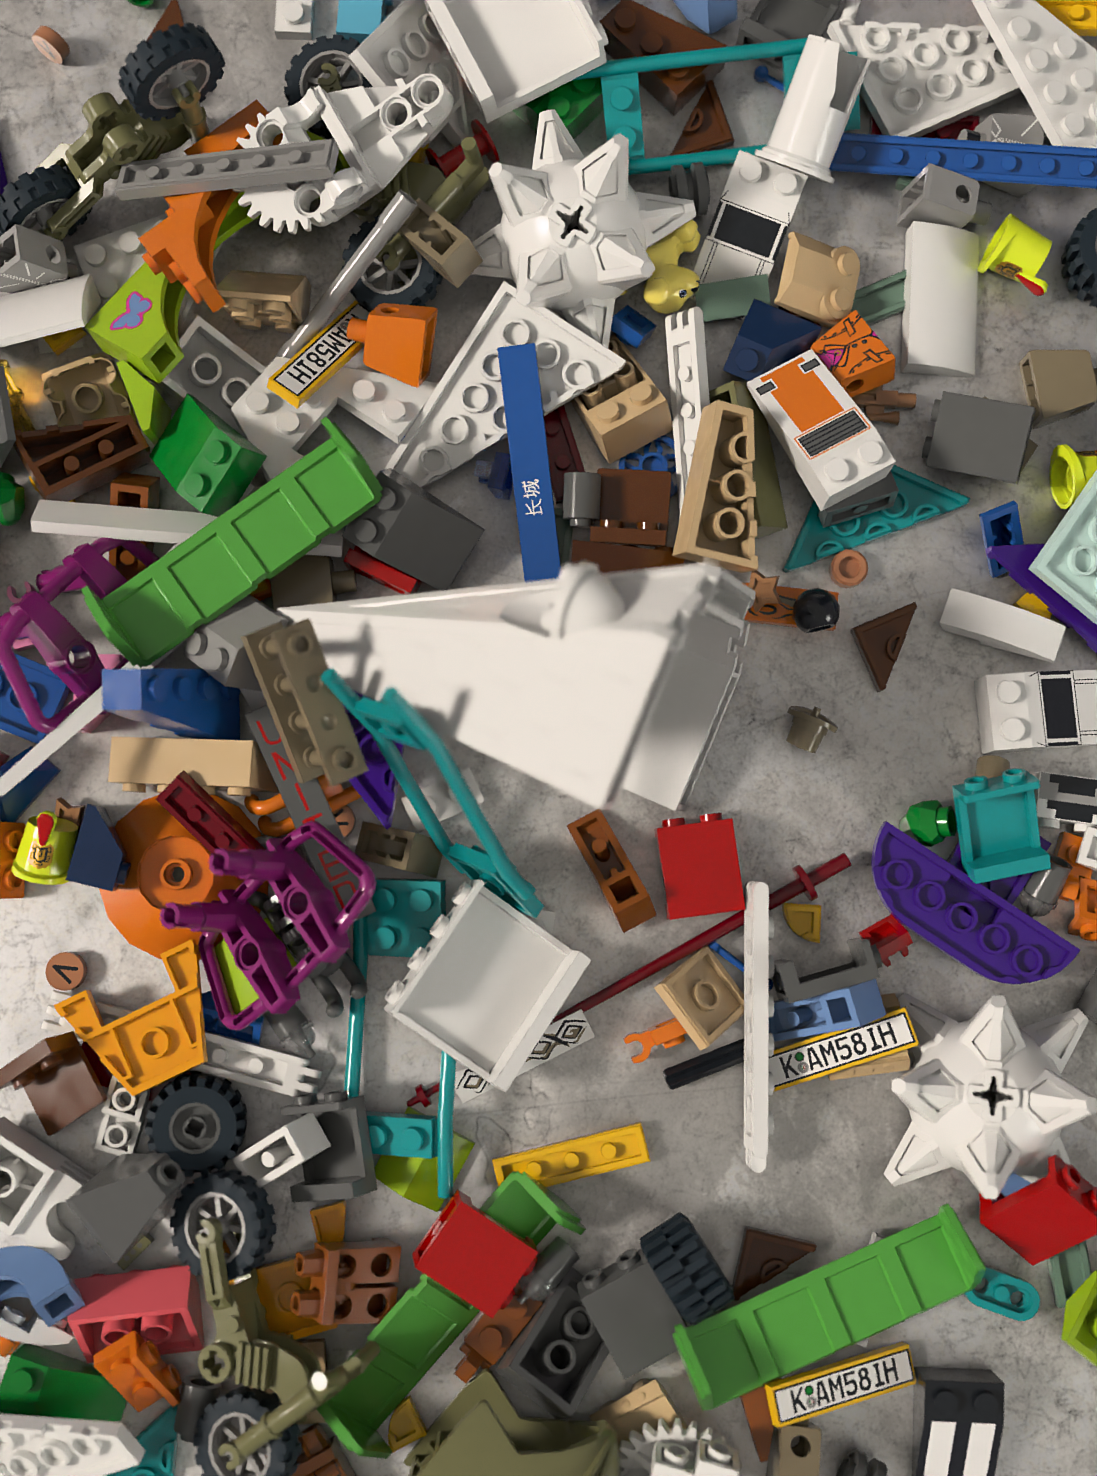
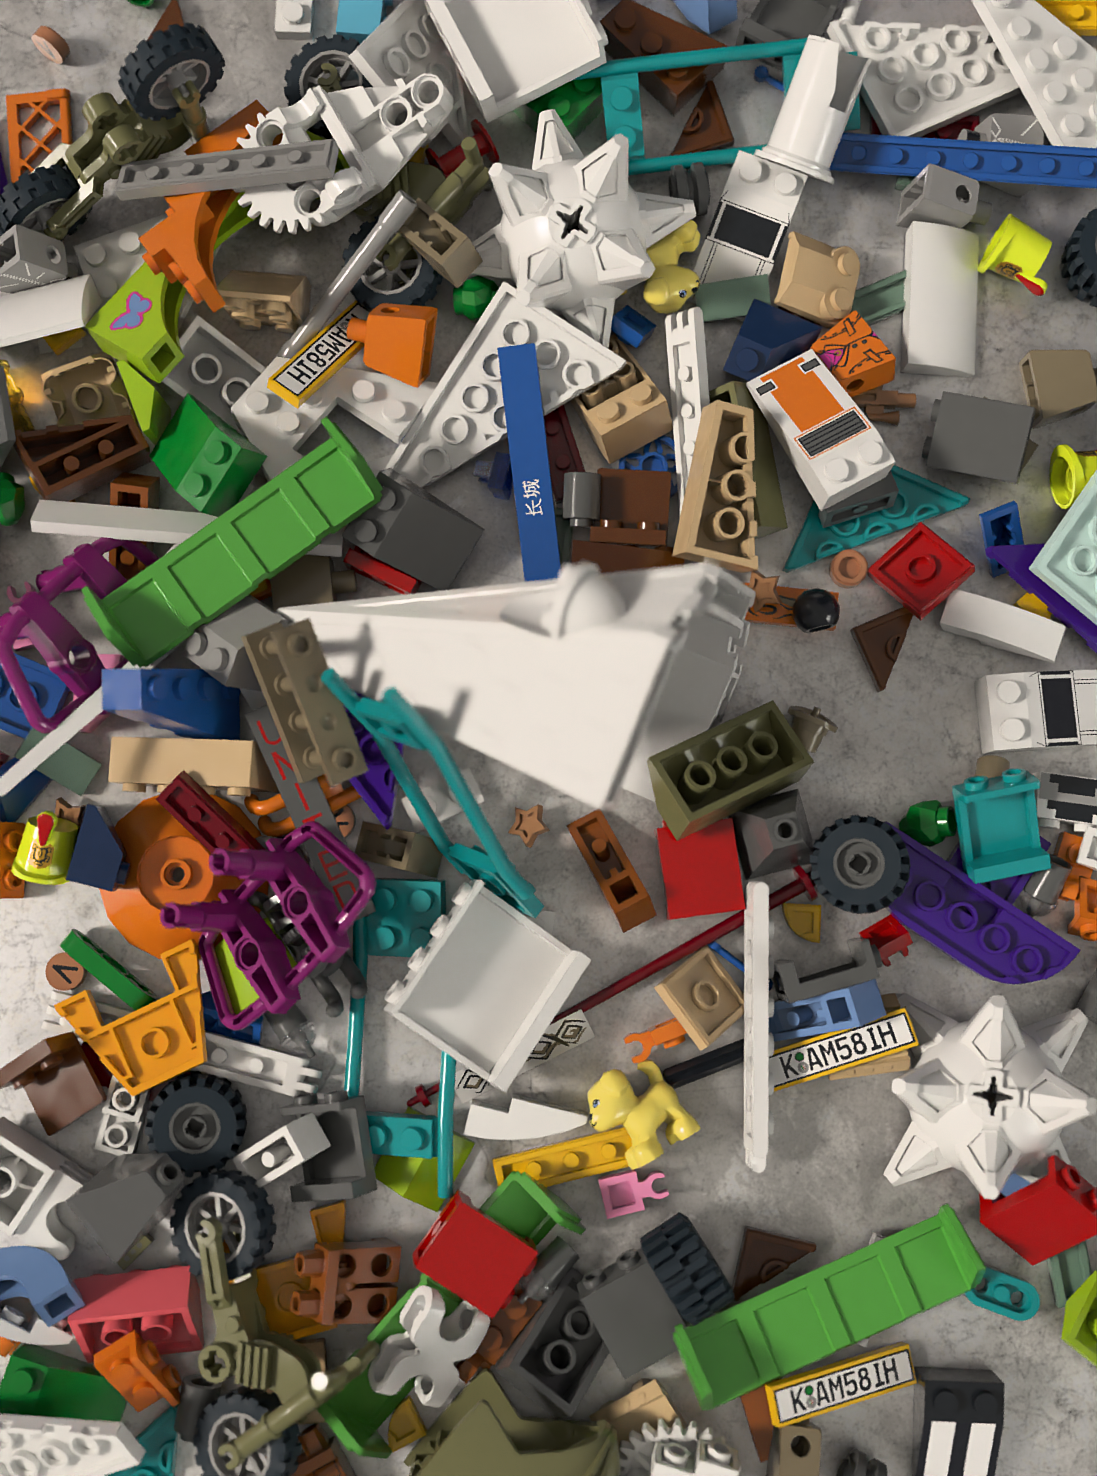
(40, 103): none -> orange window
(66, 765): none -> sand green tile
(107, 970): none -> green beam
(428, 1347): none -> white piece
(474, 297): none -> green rock
(523, 1120): none -> white slope
(529, 824): none -> medium nougat piece
(614, 1103): none -> light yellow animal
(624, 1192): none -> bright pink plate
(726, 769): none -> olive slope
(757, 836): none -> dark grey slope
(860, 864): none -> black wheel
(921, 570): none -> red tile

